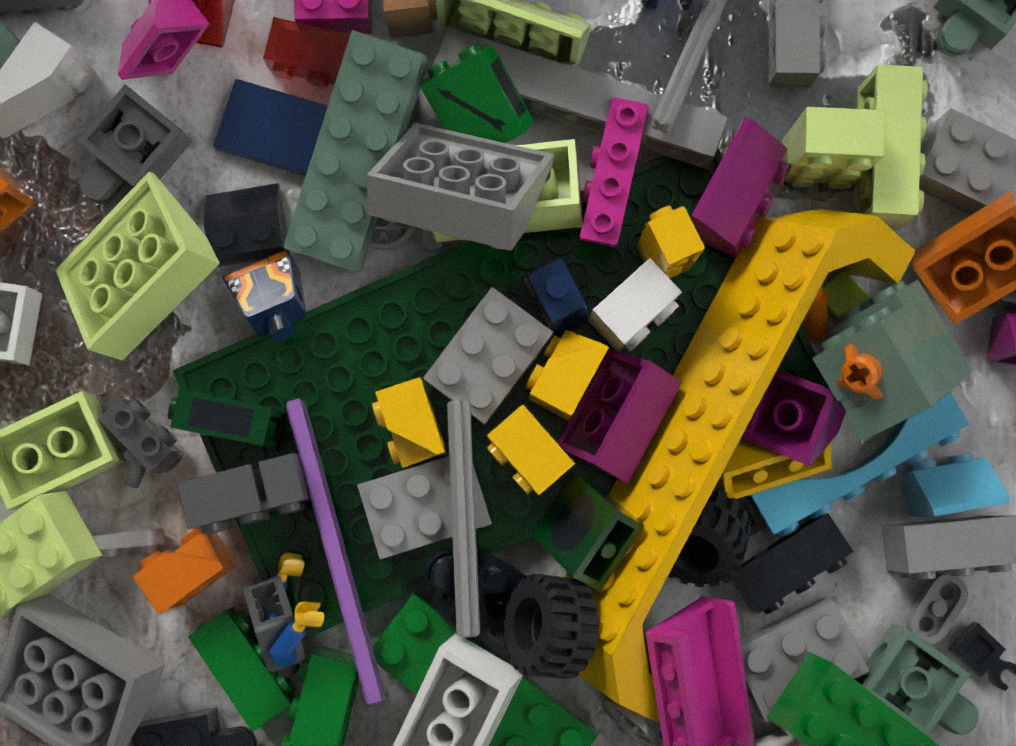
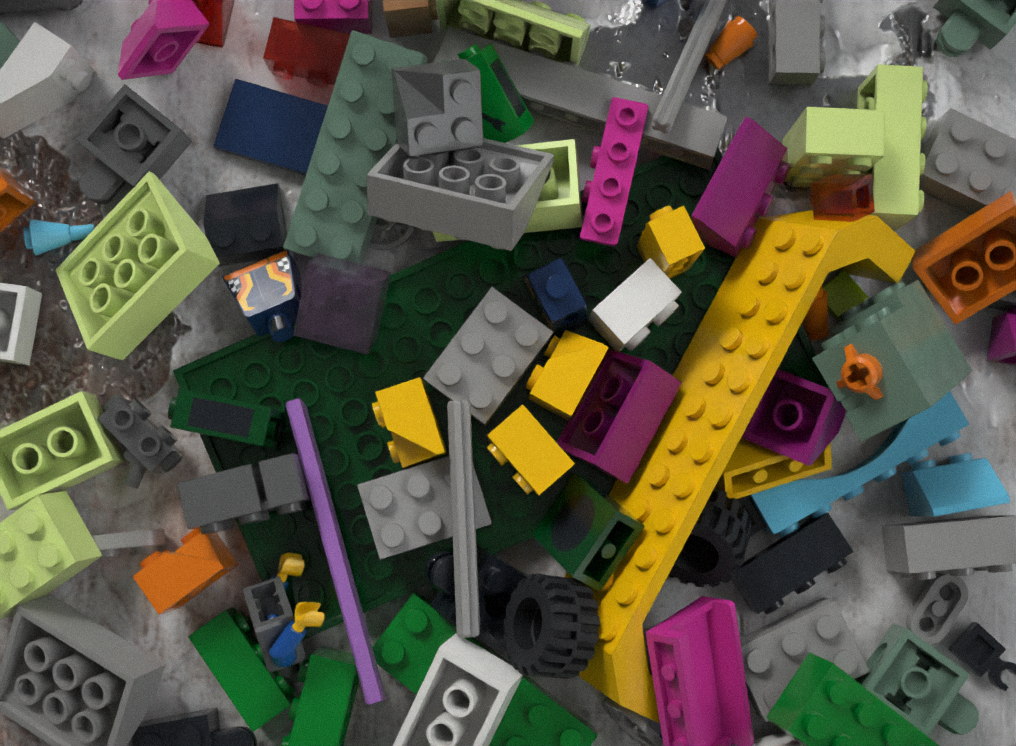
(46, 236): none -> medium azure cone
(341, 303): none -> clear purple brick
(437, 107): none -> dark grey slope
(731, 42): none -> orange cone
(842, 197): none -> clear red brick

